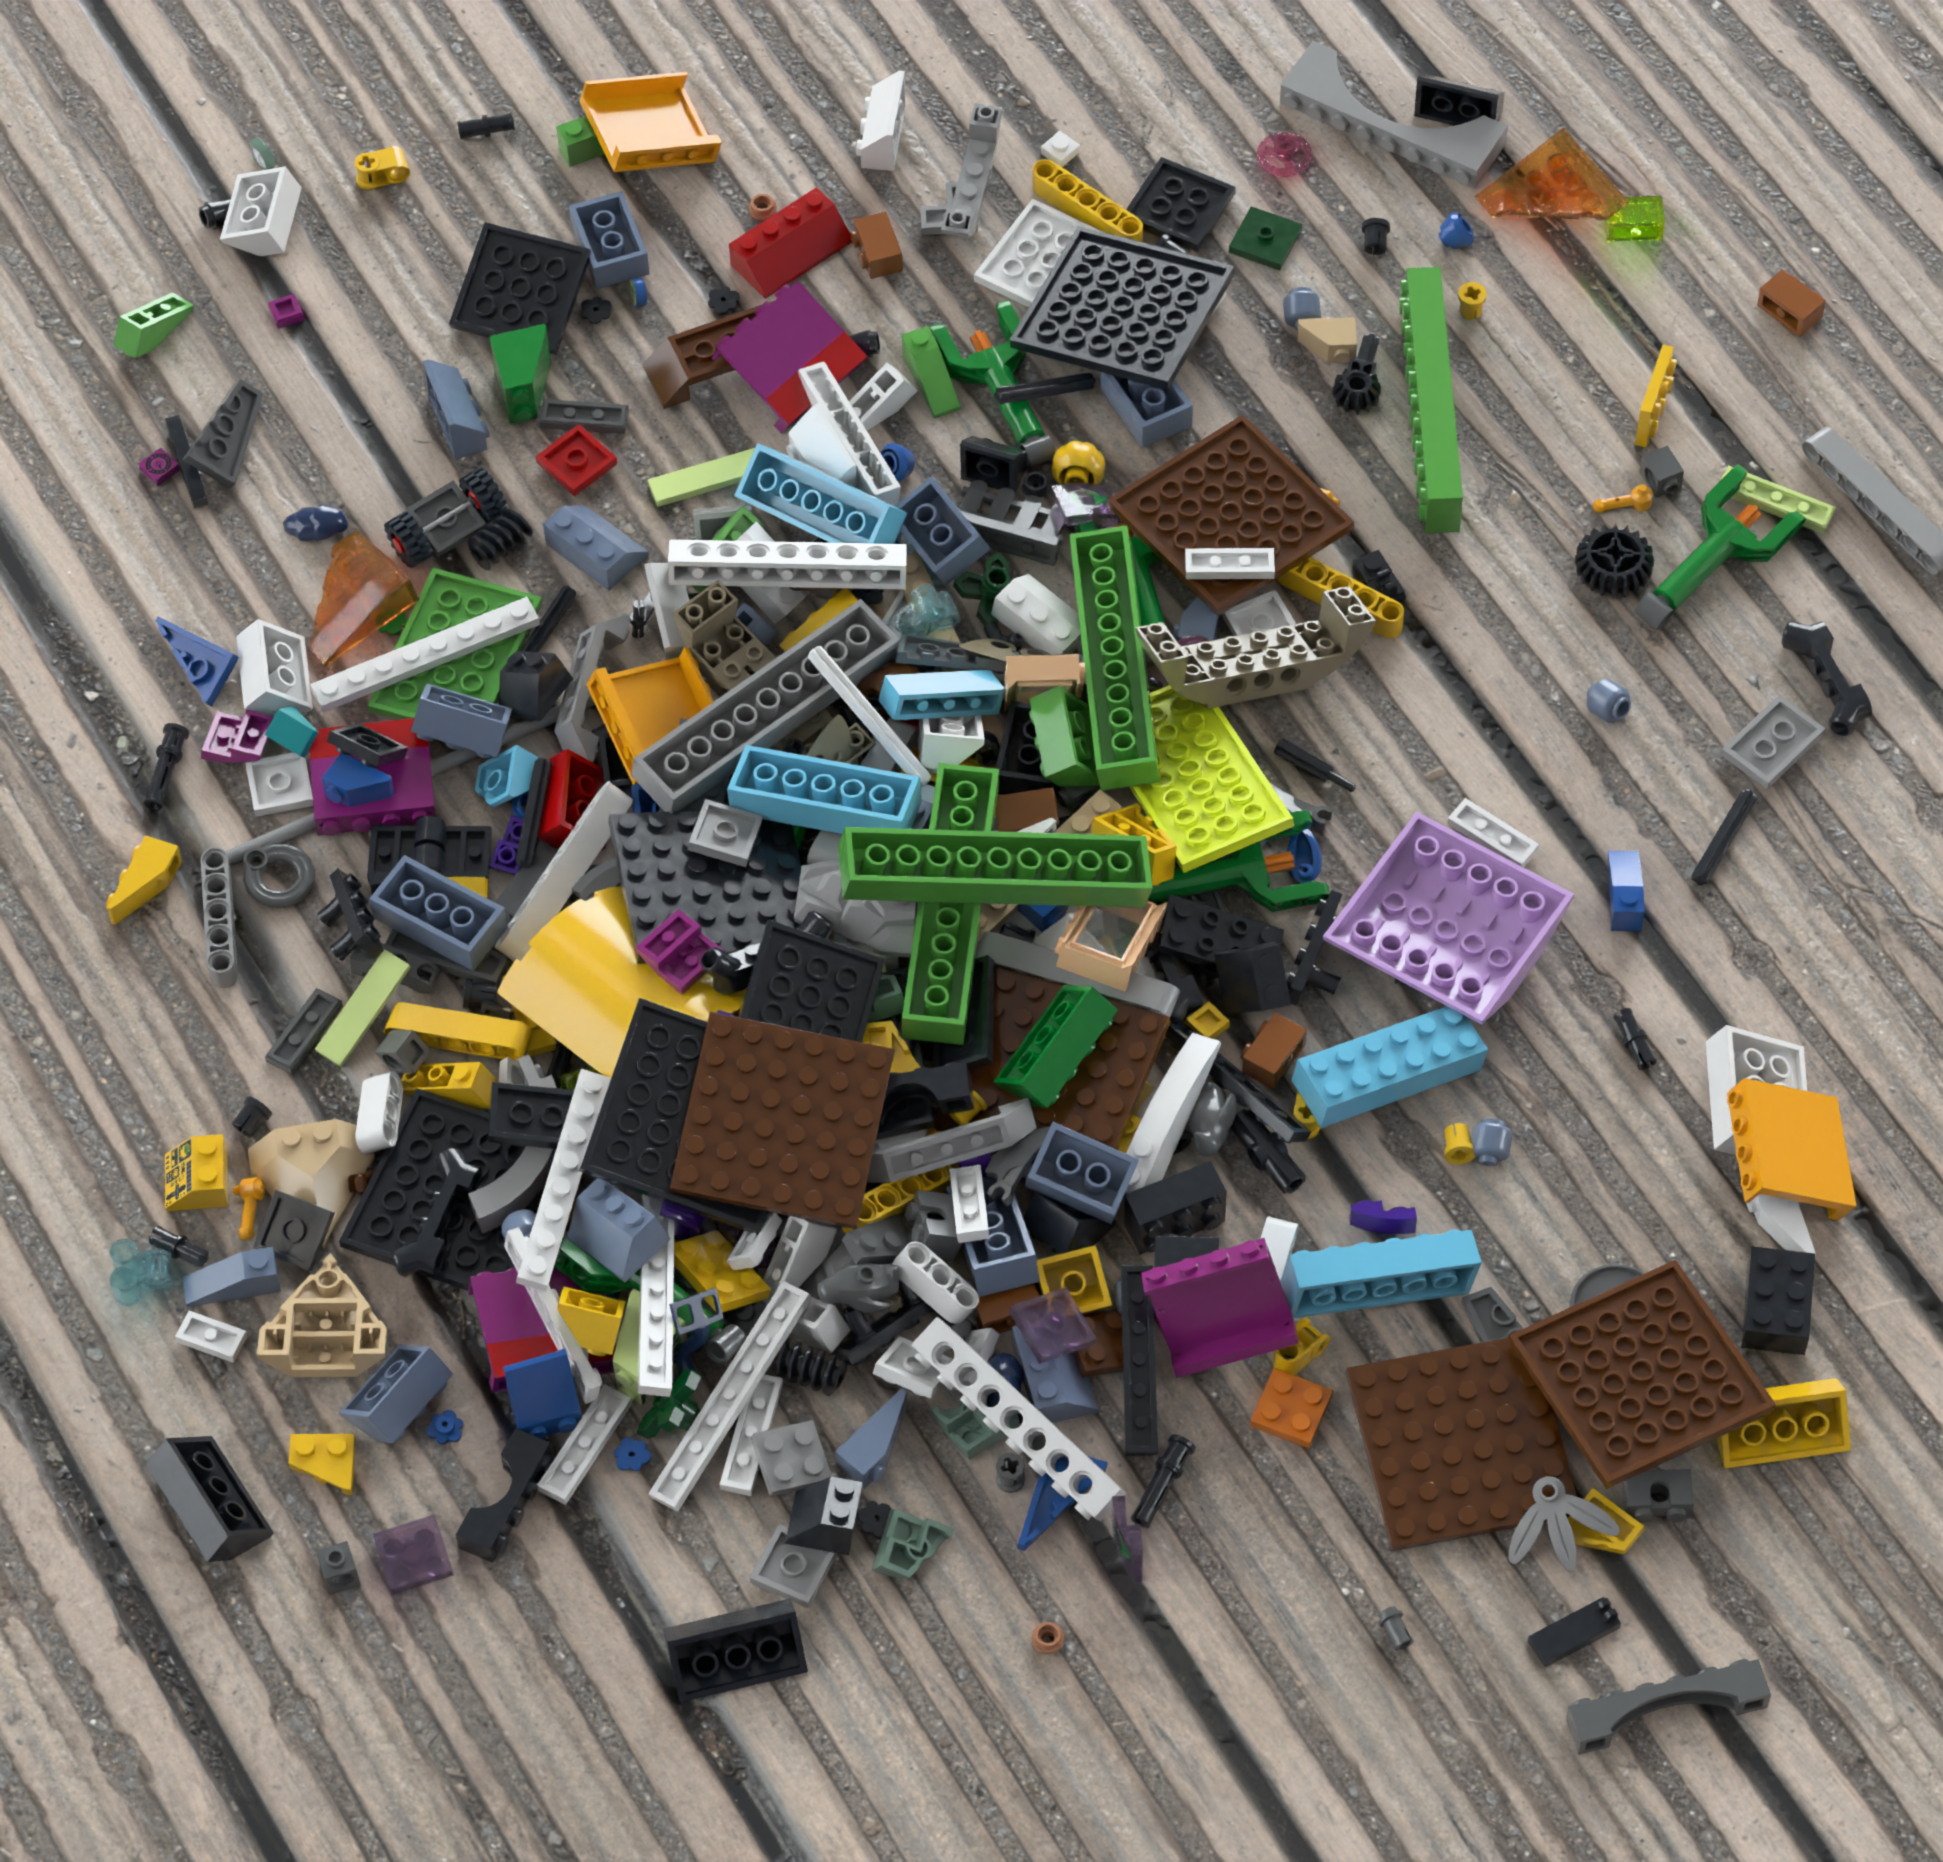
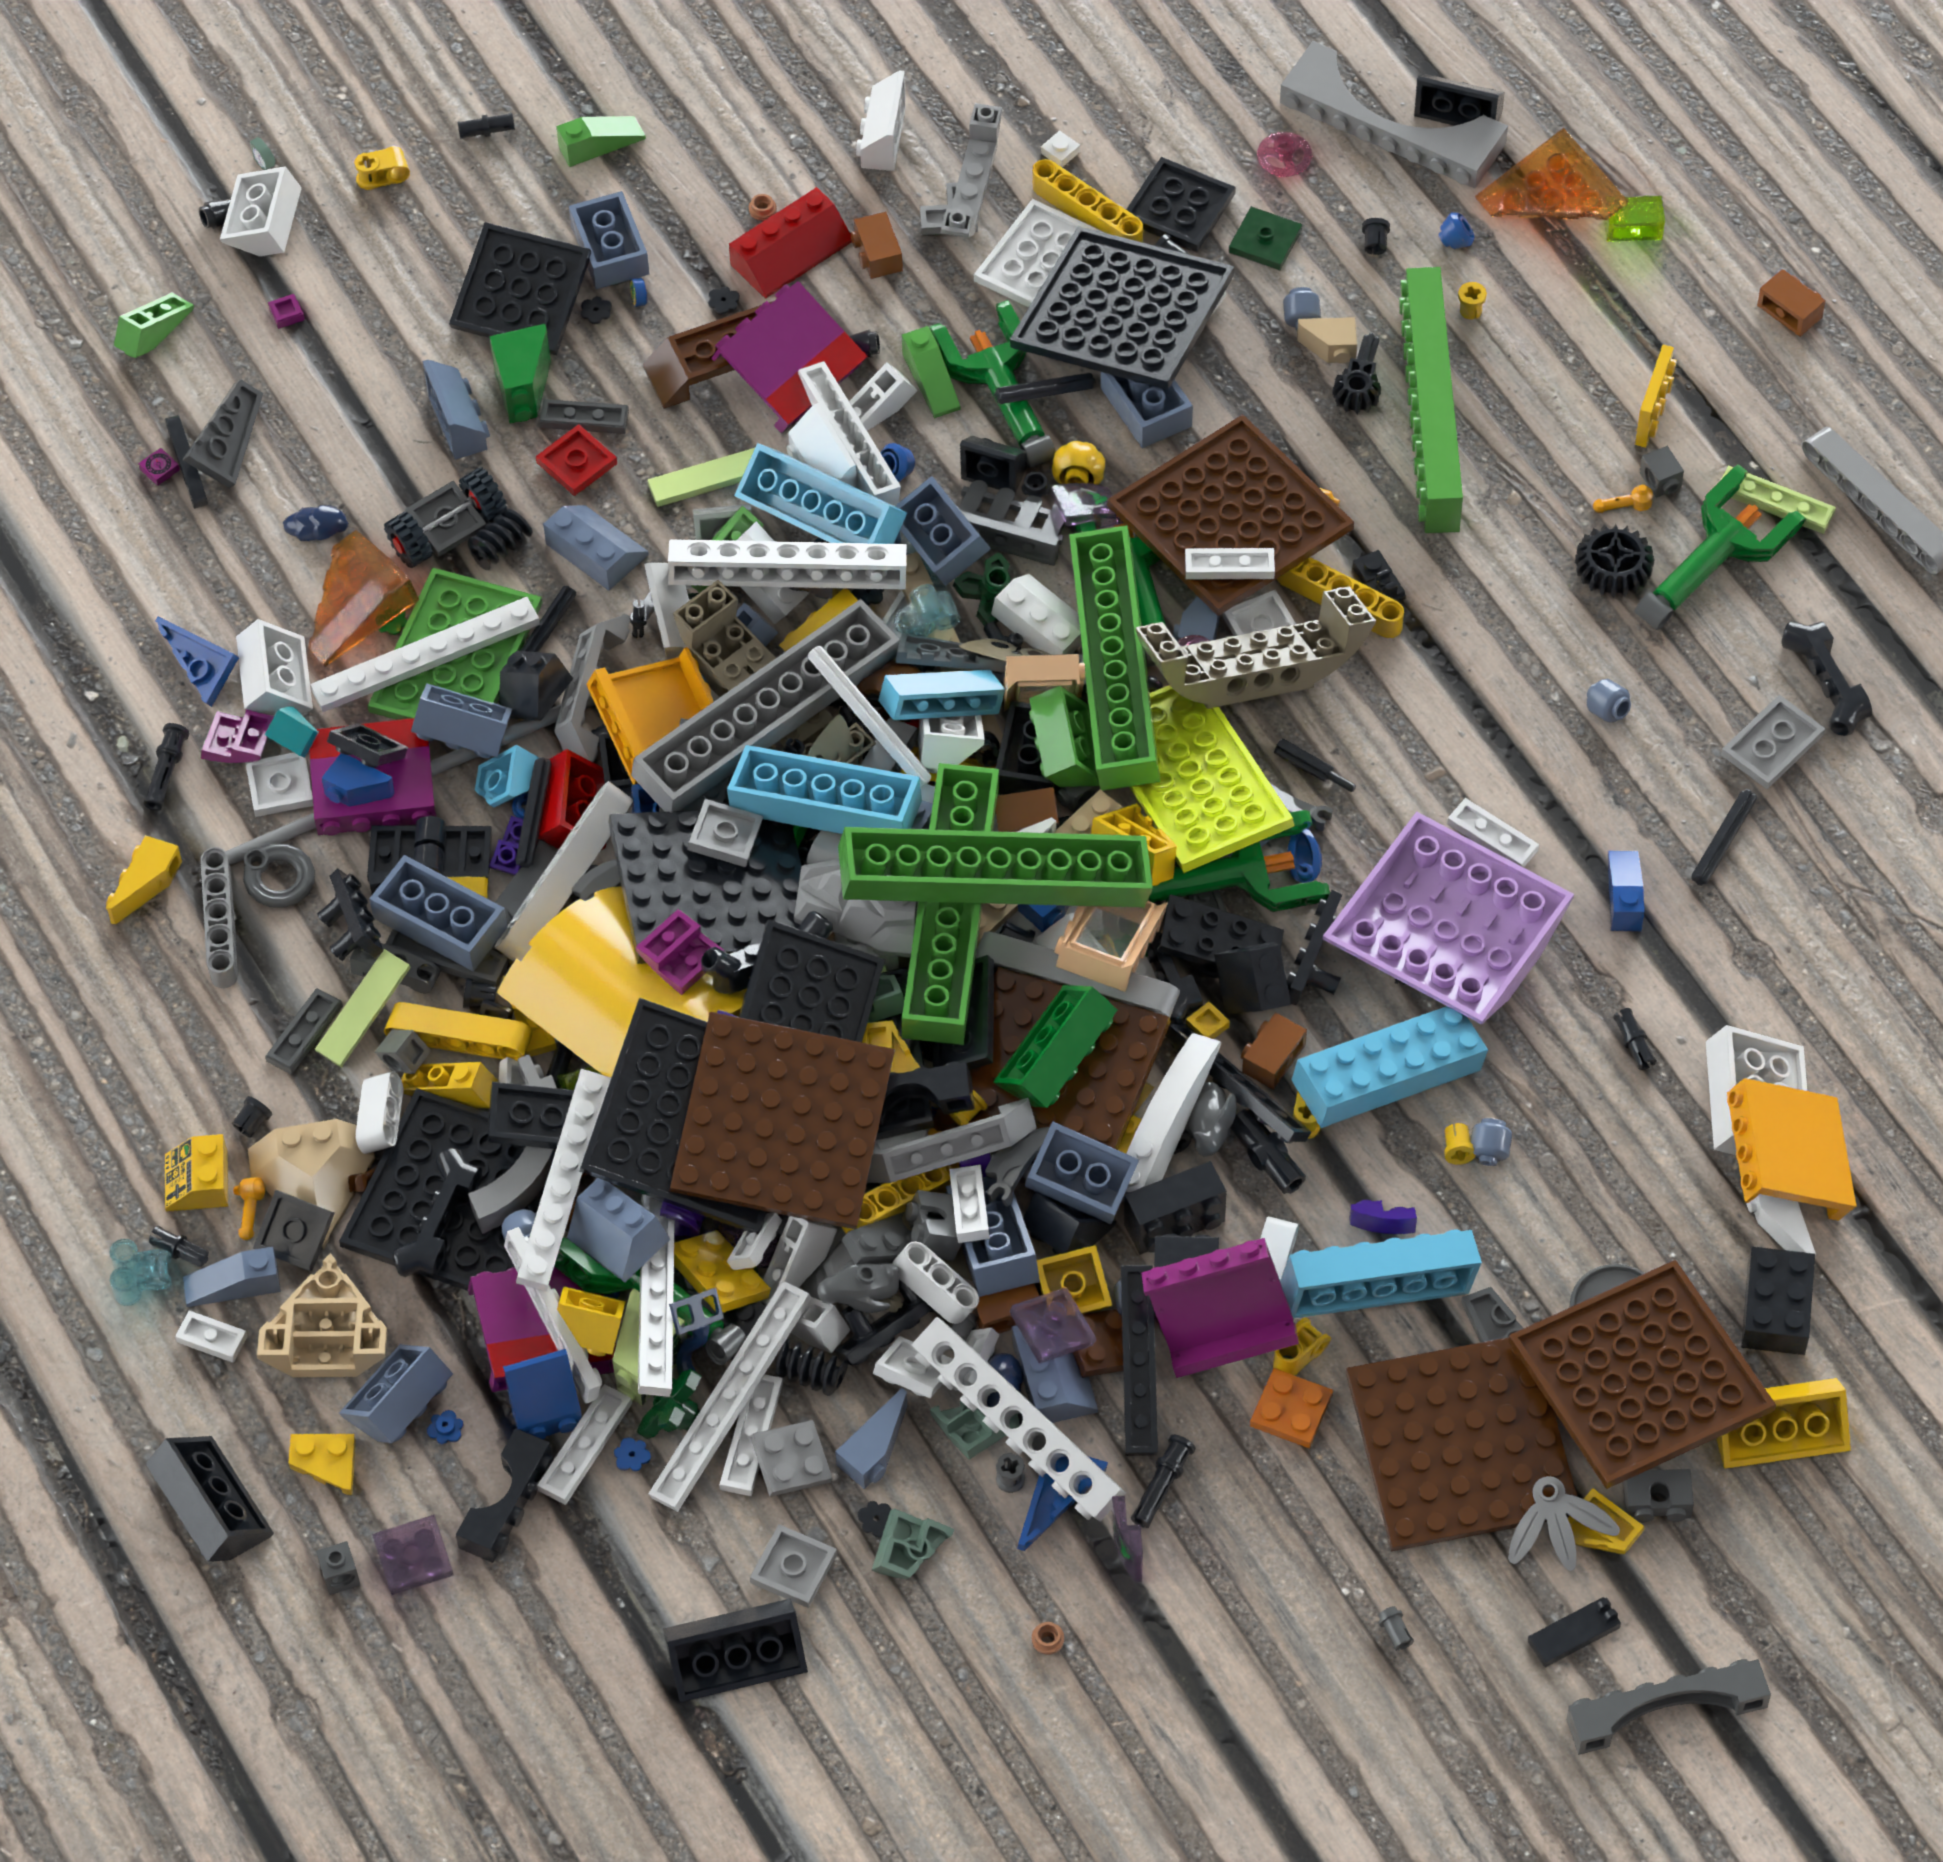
(647, 122): light orange panel -> none
(825, 1515): black slope -> none

